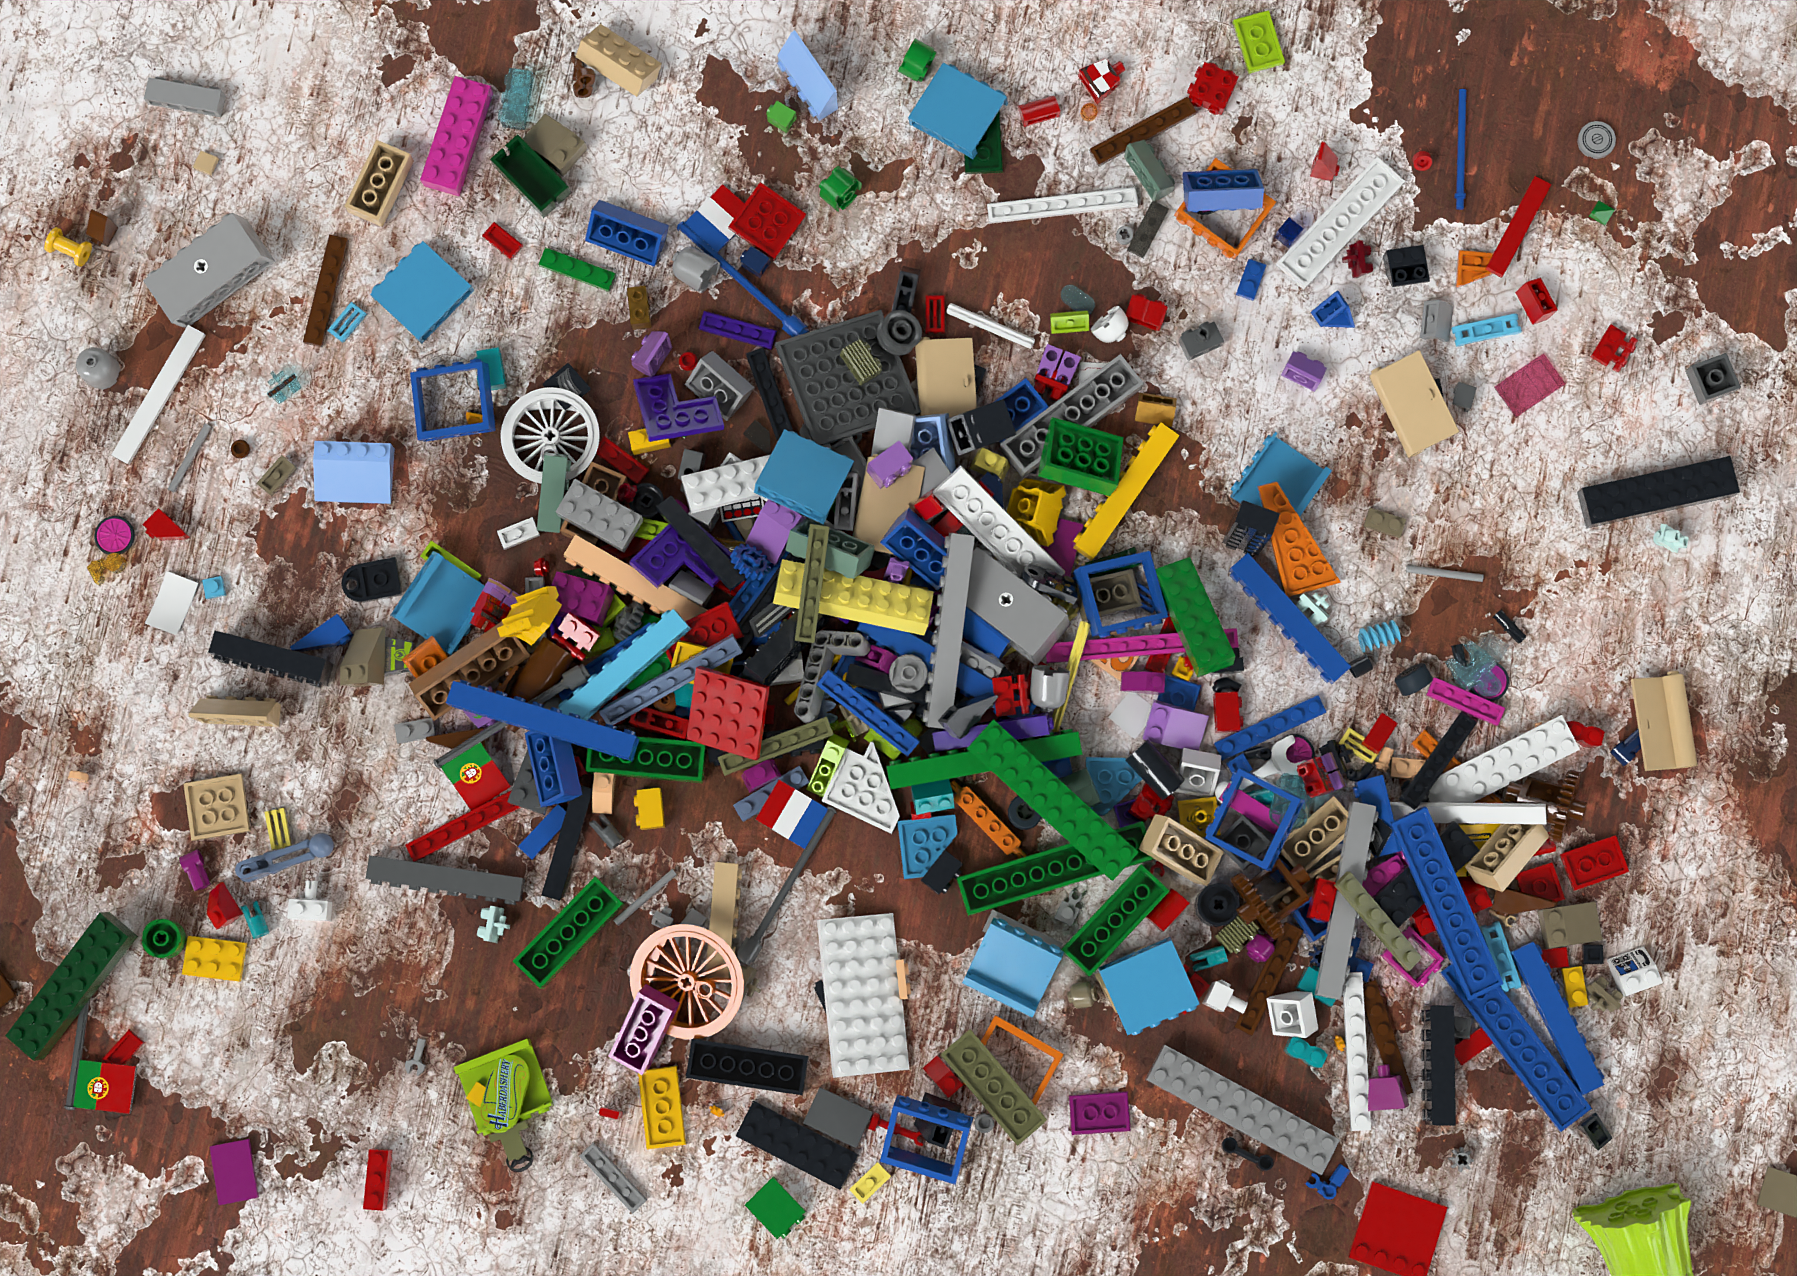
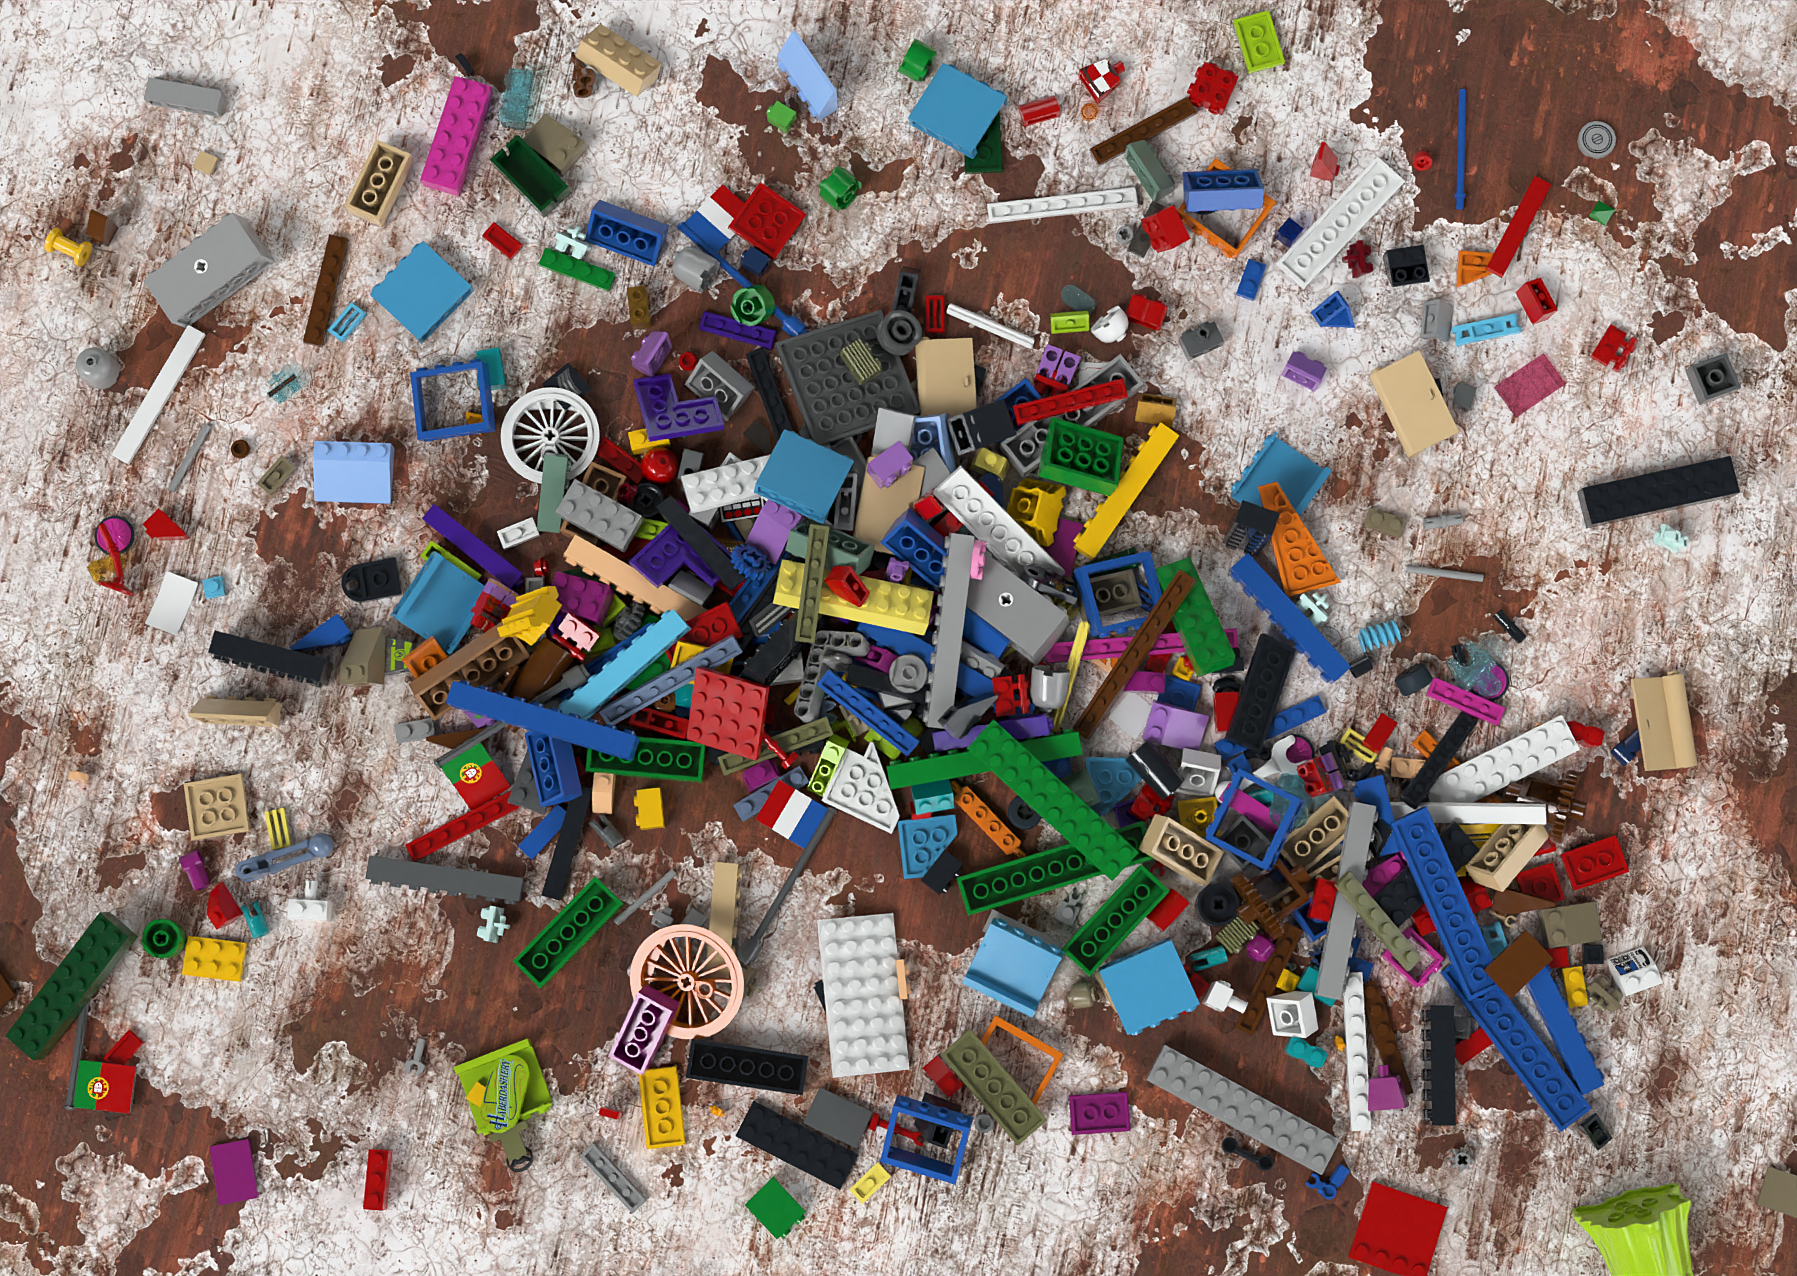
(117, 583): none -> red dish
(464, 64): none -> black tile
(474, 548): none -> dark purple brick
(564, 240): none -> light aqua hips
(659, 466): none -> red cylinder
(752, 305): none -> green brick
(773, 745): none -> red piece
(836, 661): none -> light grey piece
(847, 585): none -> red slope
(978, 559): none -> bright pink tile
(1070, 401): none -> red tile
(1134, 654): none -> reddish brown plate
(1165, 229): none -> red brick
(1260, 693): none -> black plate
(1288, 981): none -> yellow tile
(1442, 521): none -> light grey pin
(1517, 964): none -> reddish brown tile

